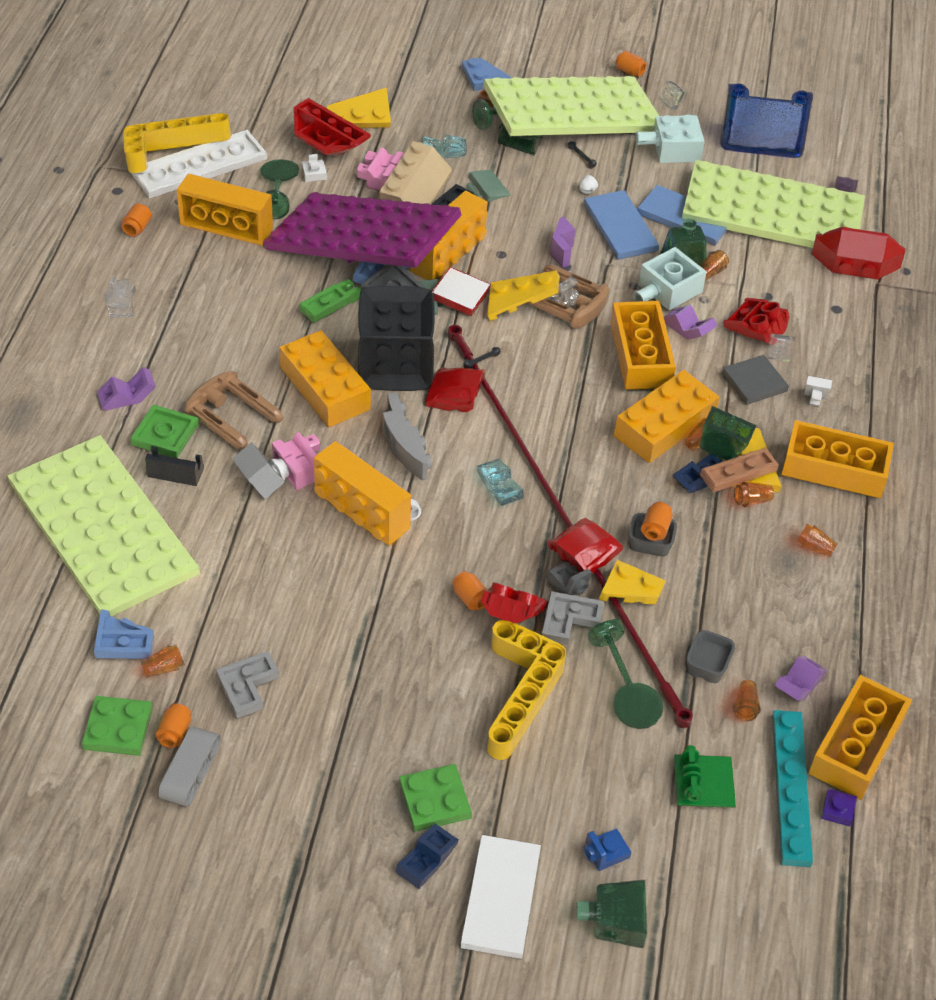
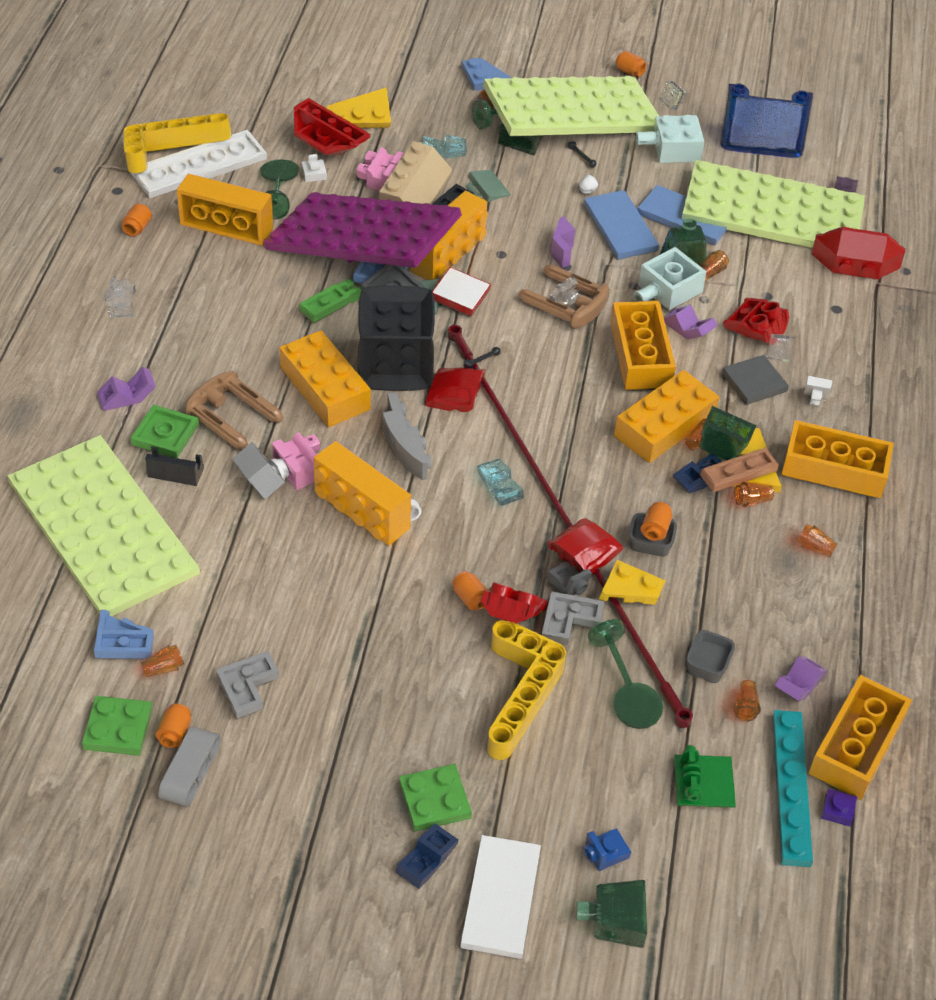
(514, 292): yellow wing -> none

